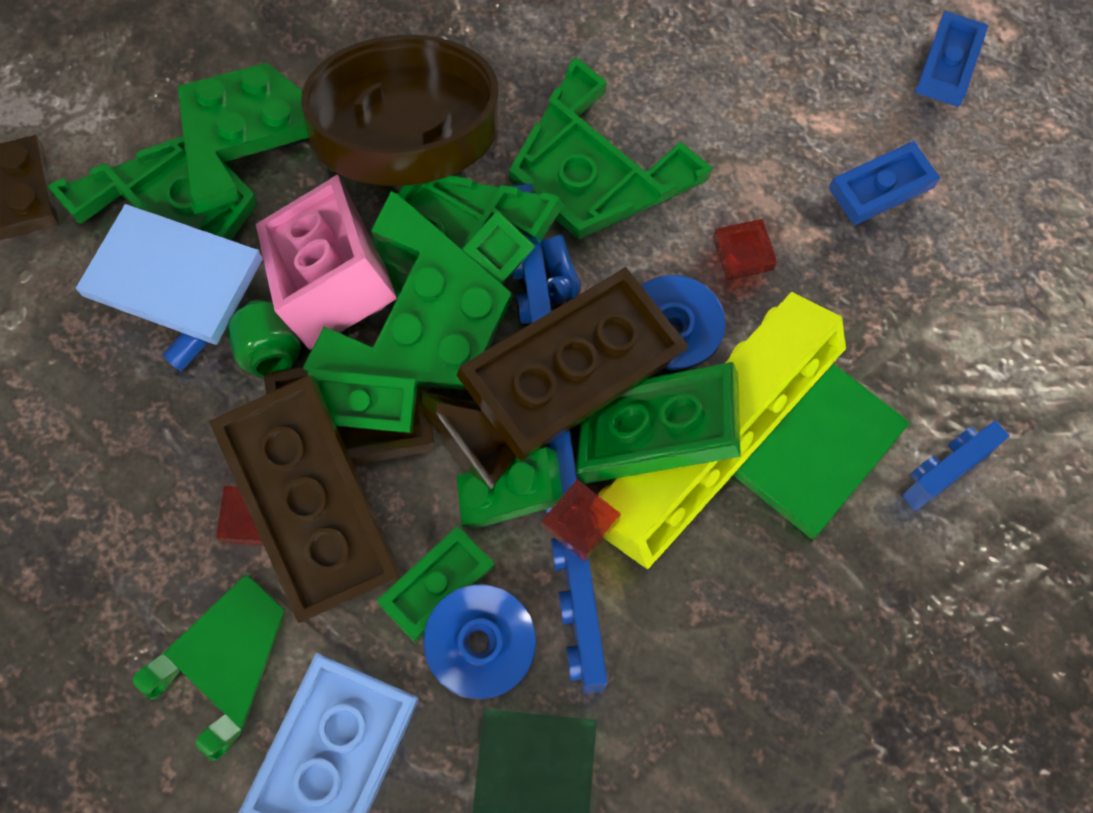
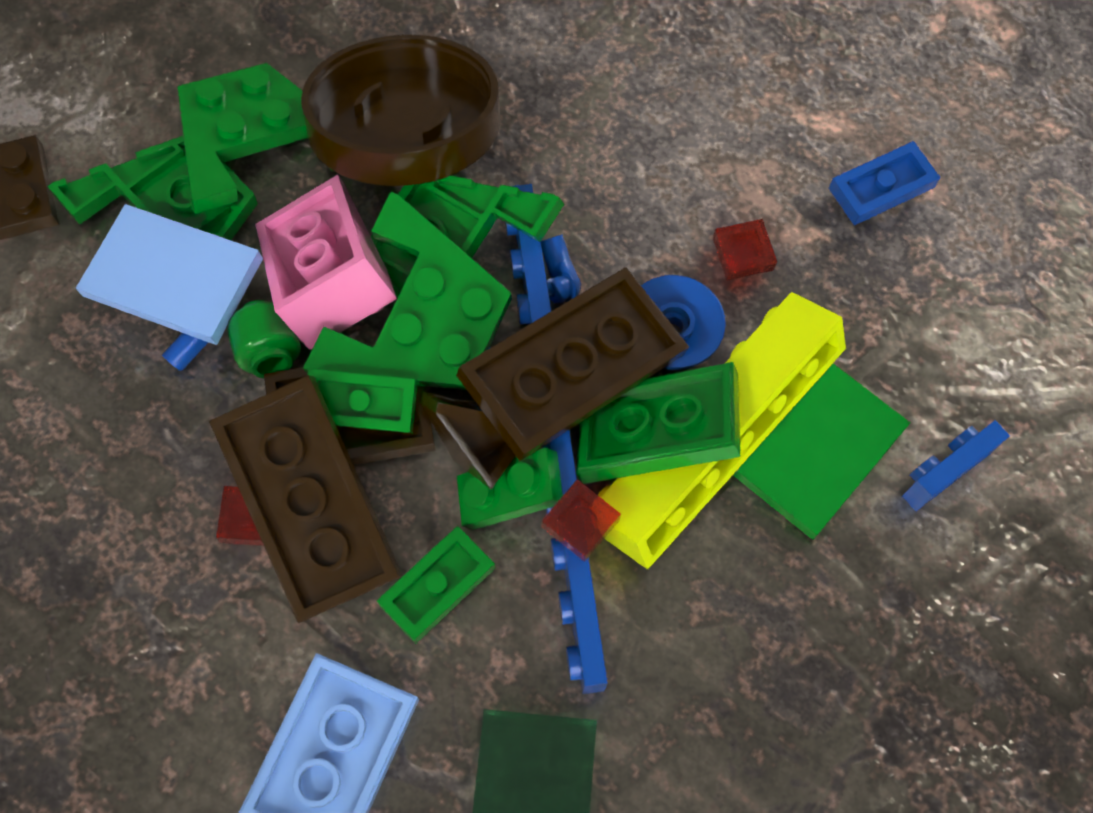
(223, 659): green flag -> none
(499, 247): green plate -> none
(508, 634): blue dish -> none
(590, 172): green wing -> none
(951, 58): blue plate -> none

